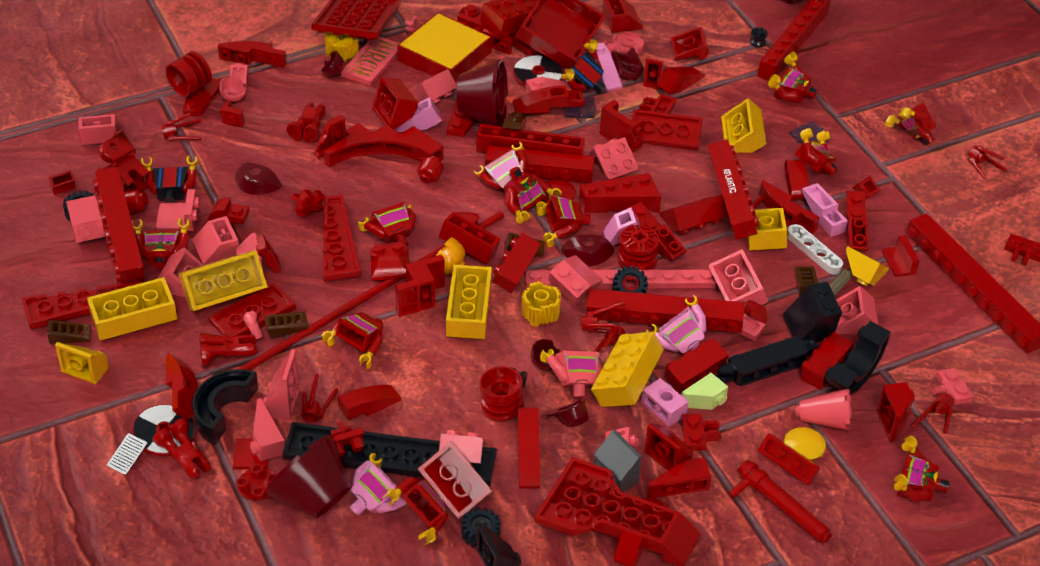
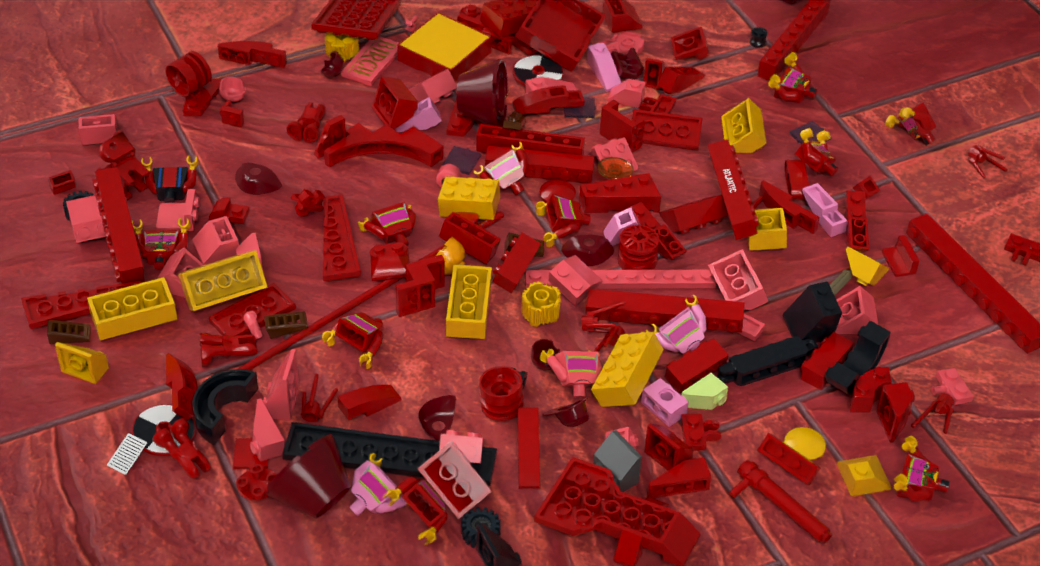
(136, 200): red head -> none
(170, 129): red plant -> none
(239, 71): coral bracket -> none
(270, 257): red plate -> none
(347, 436): red hips -> none
(430, 169): red head -> none
(435, 410): none -> dark red piece
(447, 171): none -> coral head
(463, 159): none -> clear purple piece
(469, 195): none -> yellow brick
(524, 192): torso -> none
(586, 71): torso -> none
(615, 168): none -> clear orange dish
(628, 93): none -> coral slope
(630, 274): black bush -> none
(756, 311): red slope -> none
(799, 235): white beam -> none
(805, 276): reddish brown slope -> none
(827, 410): coral cone -> none
(863, 475): none -> yellow slope
(869, 389): none -> red brick

